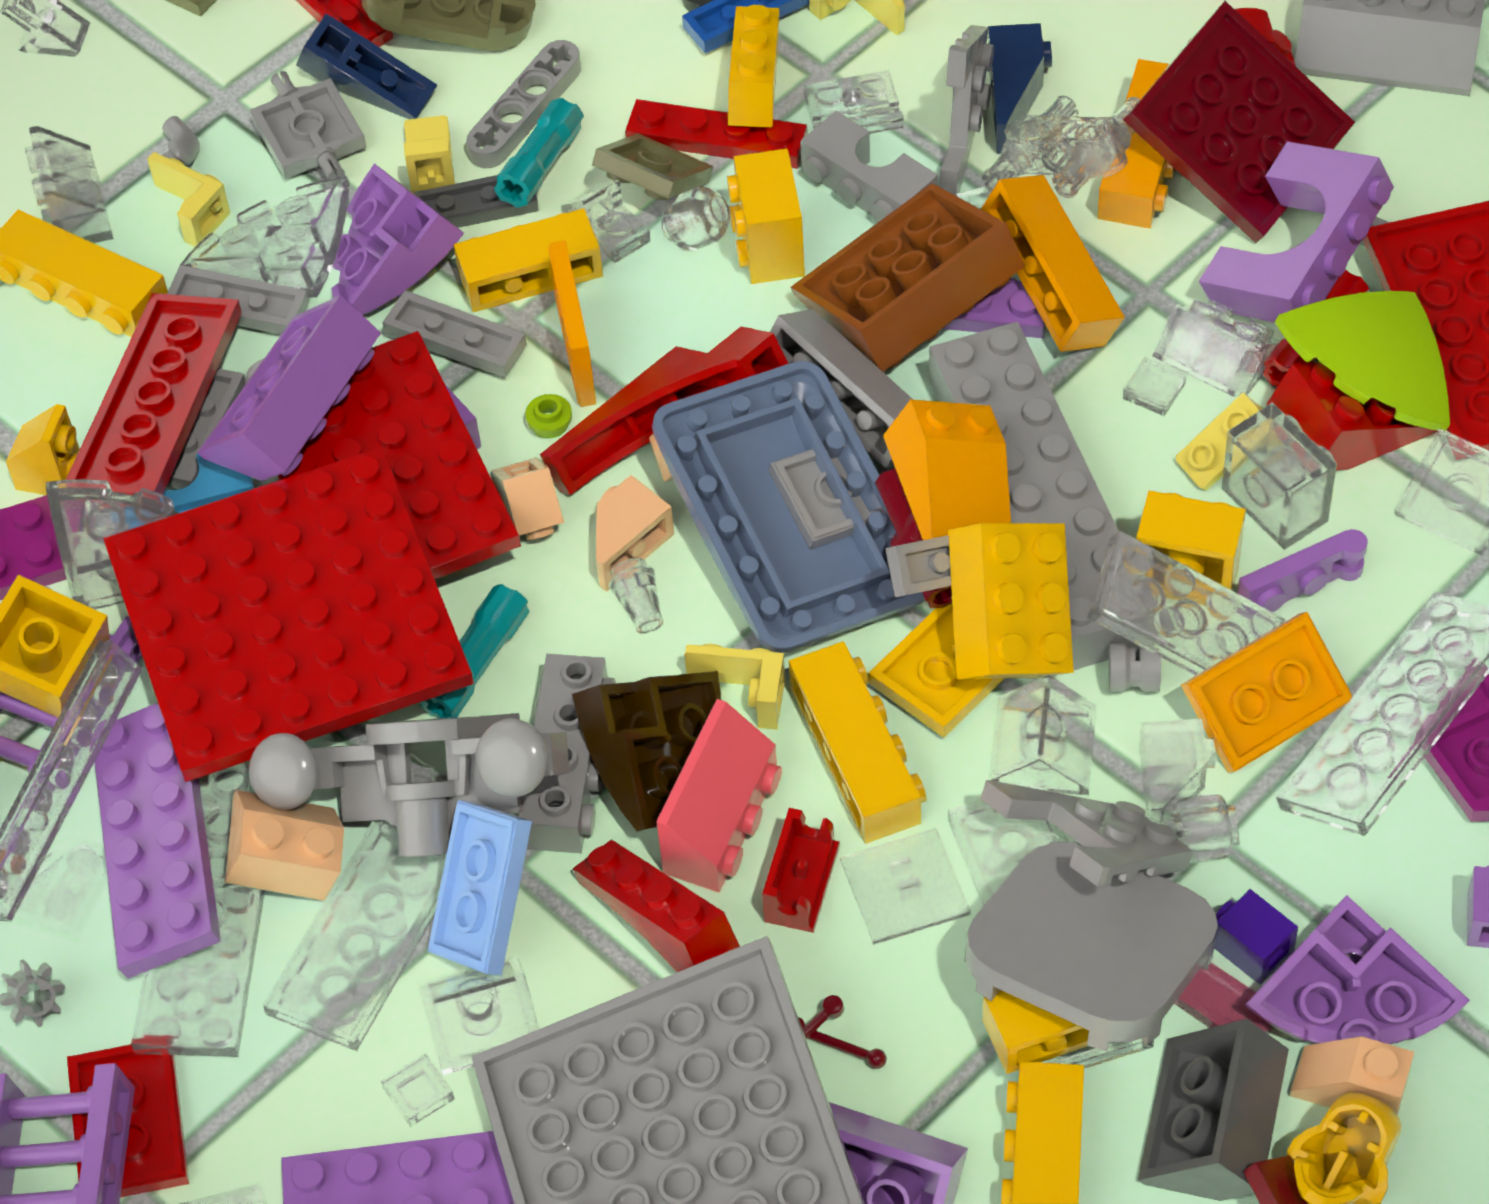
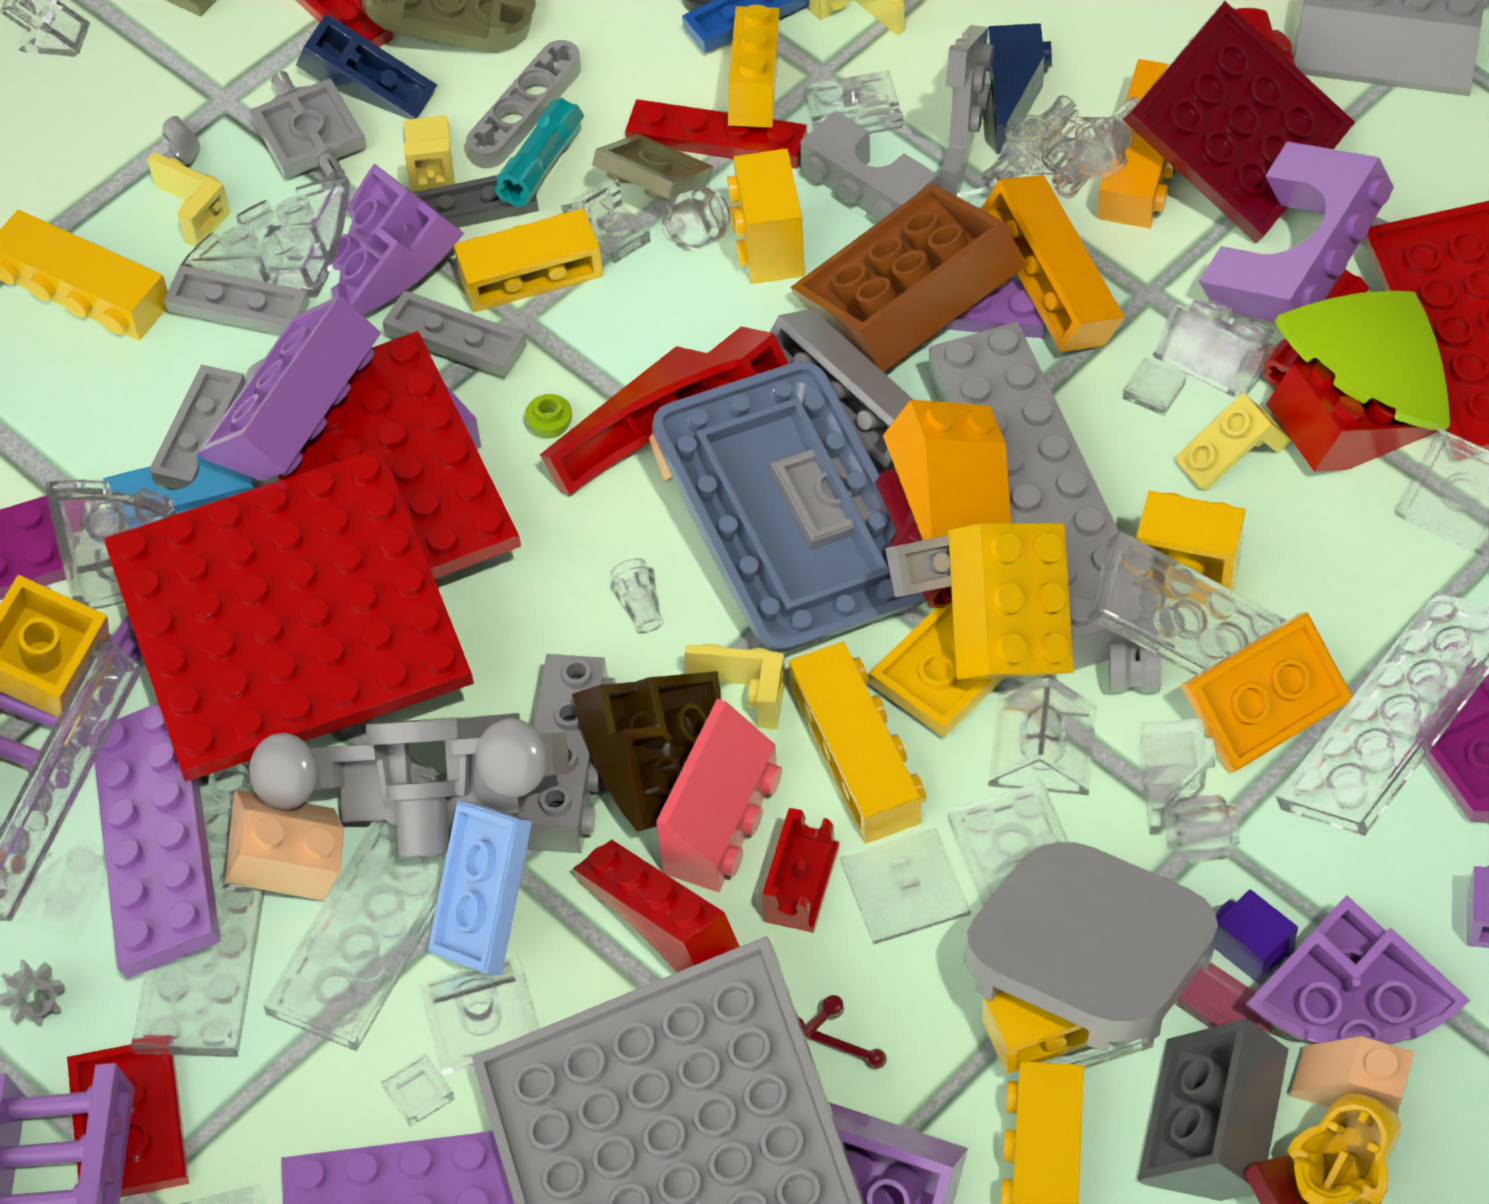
(43, 451): yellow slope -> none
(68, 185): clear slope -> none
(156, 392): red plate -> none
(492, 626): teal axle -> none
(529, 497): light nougat slope -> none
(572, 324): light orange tile -> none
(629, 526): light nougat slope -> none
(1112, 835): light grey wing -> none
(1278, 475): clear brick -> none
(1306, 570): medium lavender plate -> none

